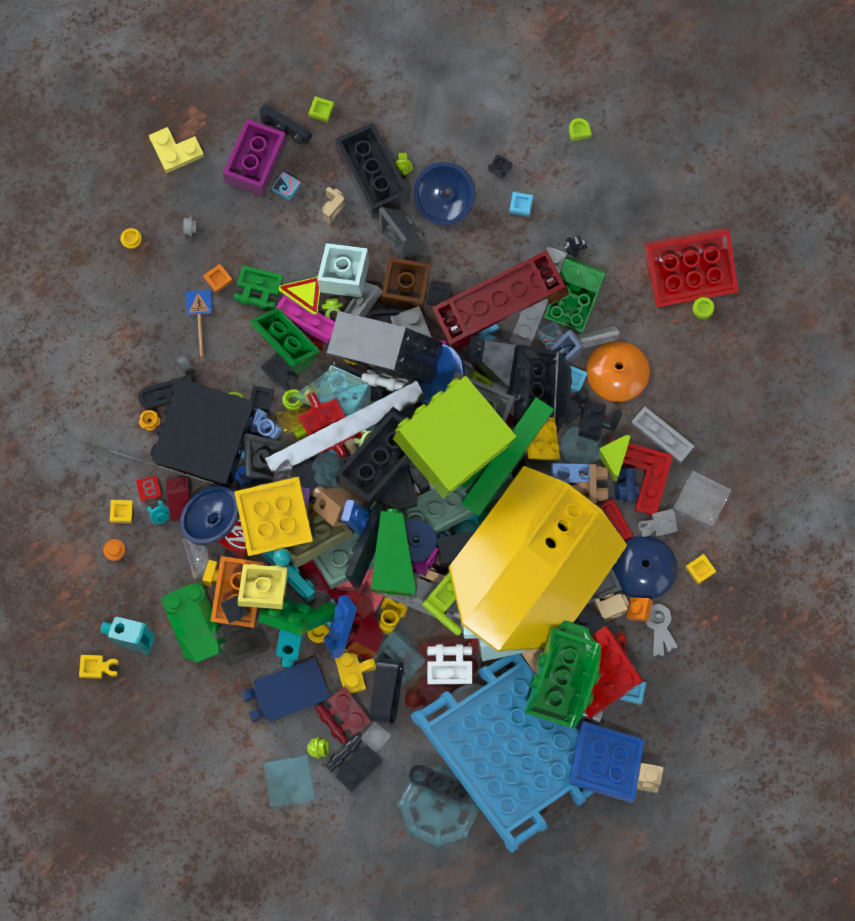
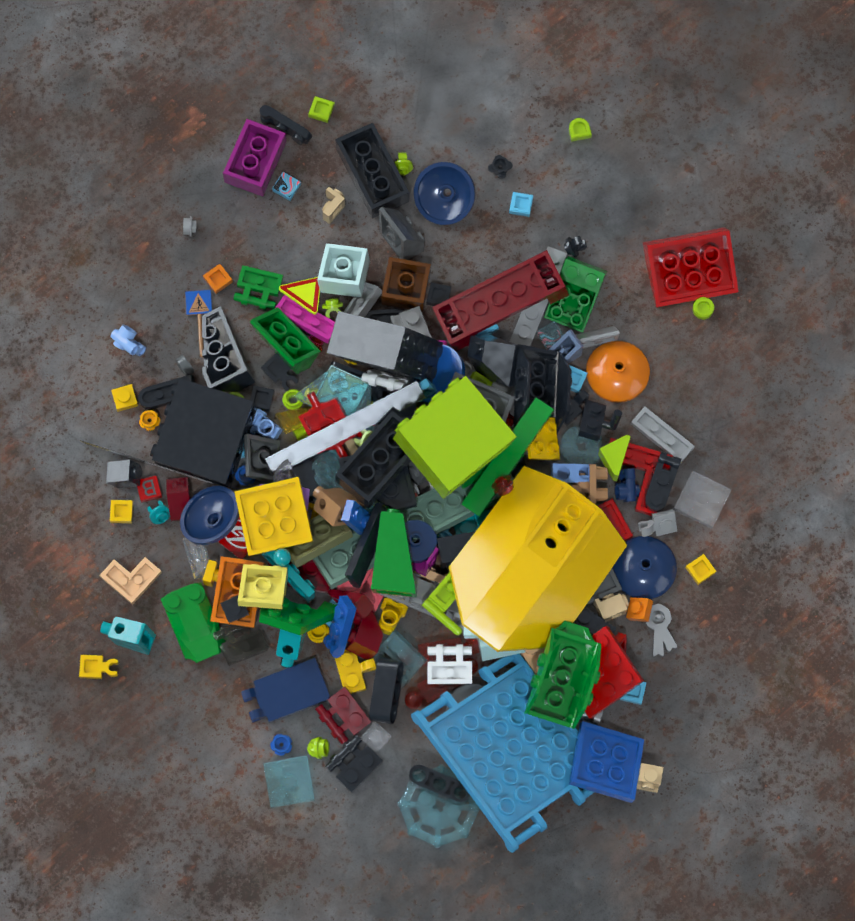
(114, 550): orange plate -> none
(123, 473): none -> brick
(124, 398): none -> yellow plate
(125, 340): none -> light blue plate
(131, 238): yellow plate -> none
(131, 584): none -> light nougat plate
(172, 154): light yellow plate -> none
(223, 358): none -> black wedge
(279, 738): none -> blue plate
(427, 388): none -> medium azure tile
(503, 485): none -> clear red plate
(661, 483): none -> black plate

